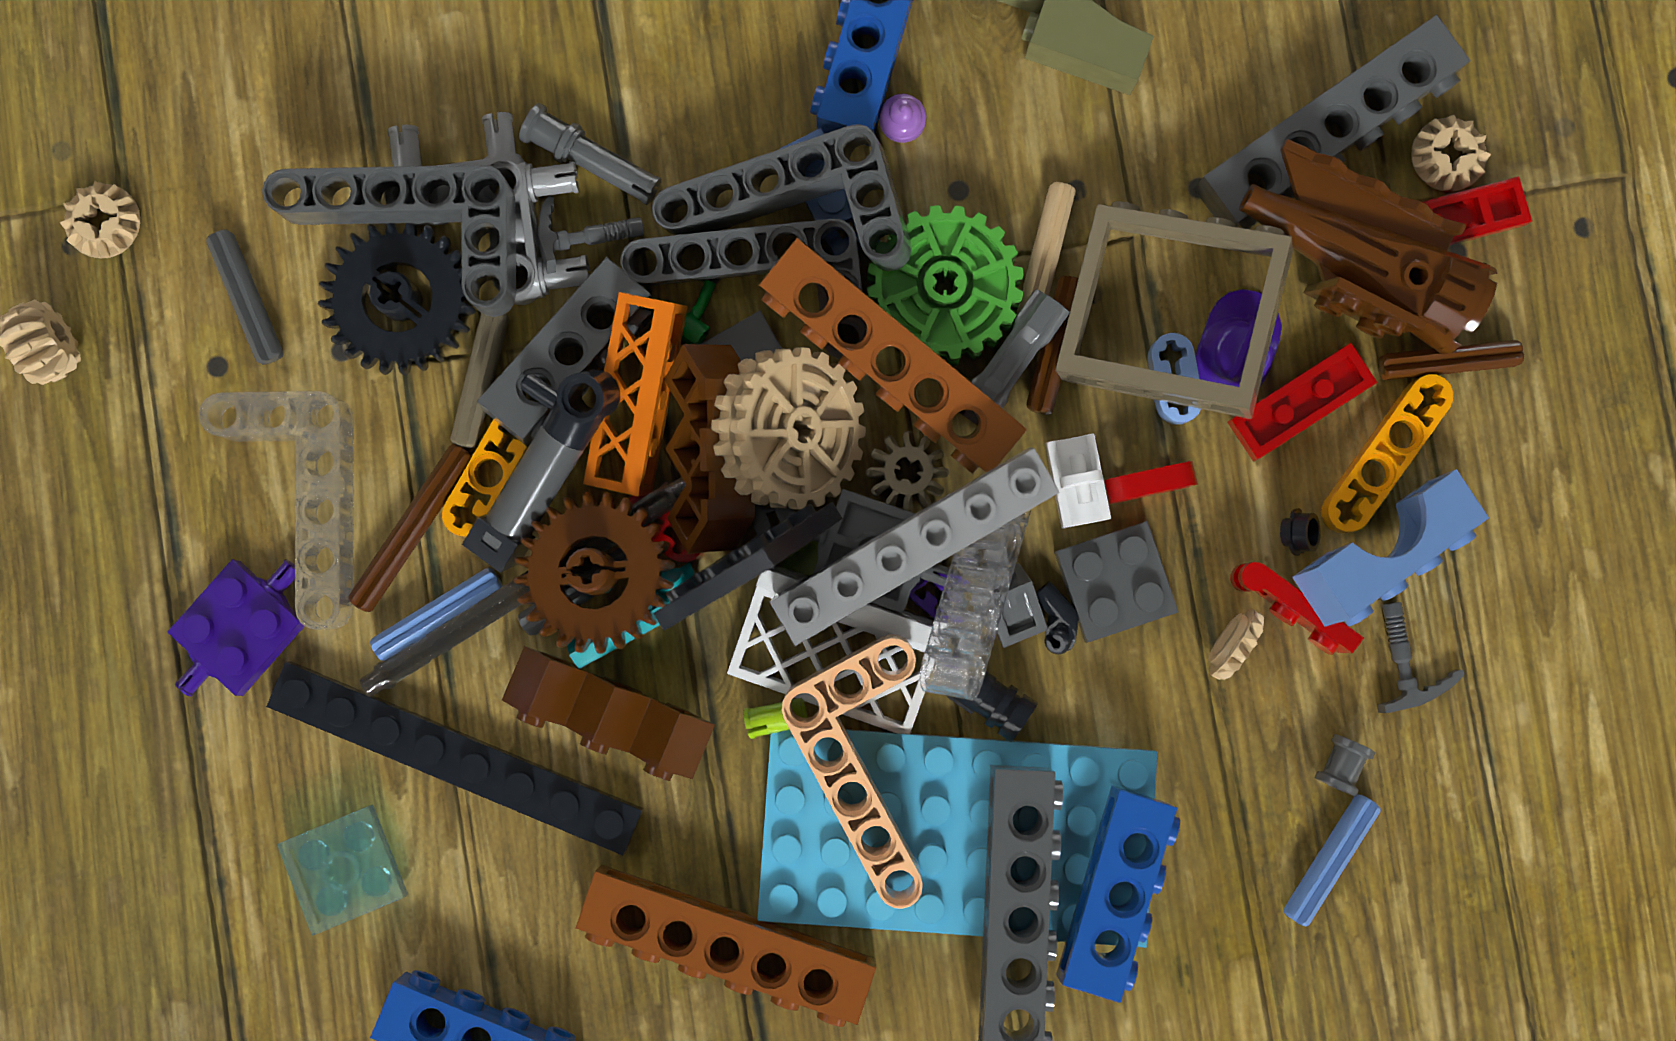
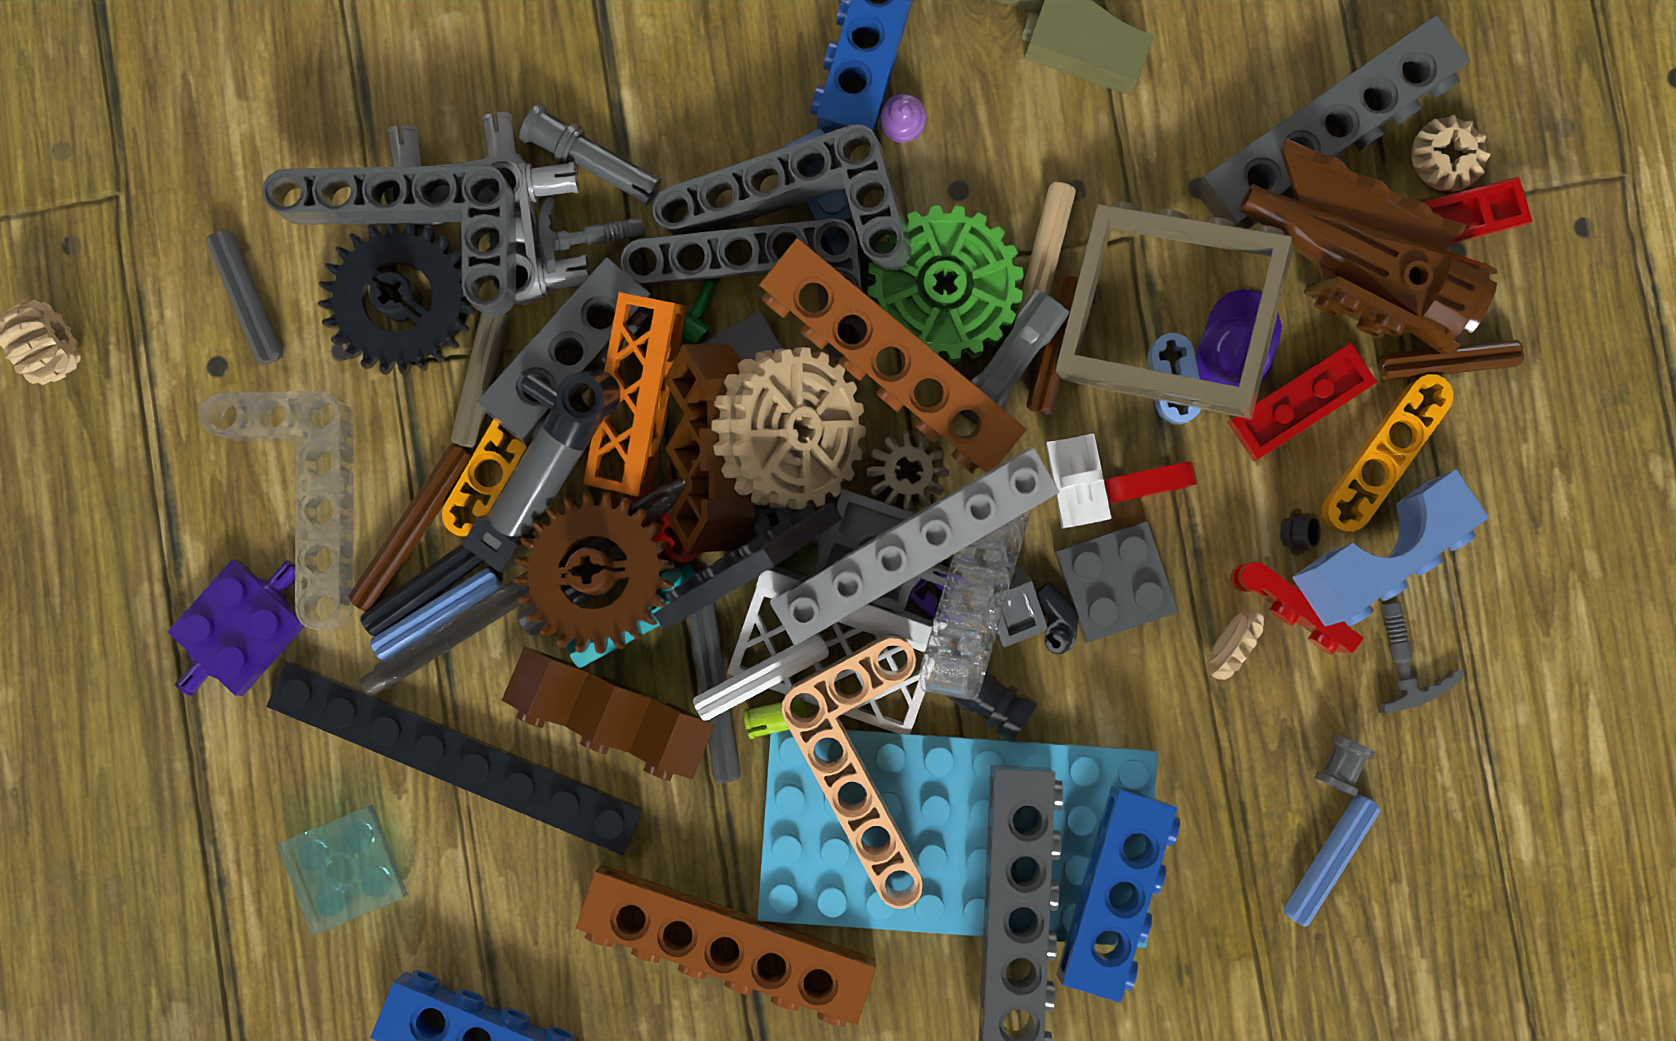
(115, 234): tan gear -> none
(419, 590): none -> black axle
(712, 673): none -> dark grey axle
(760, 677): none -> white axle

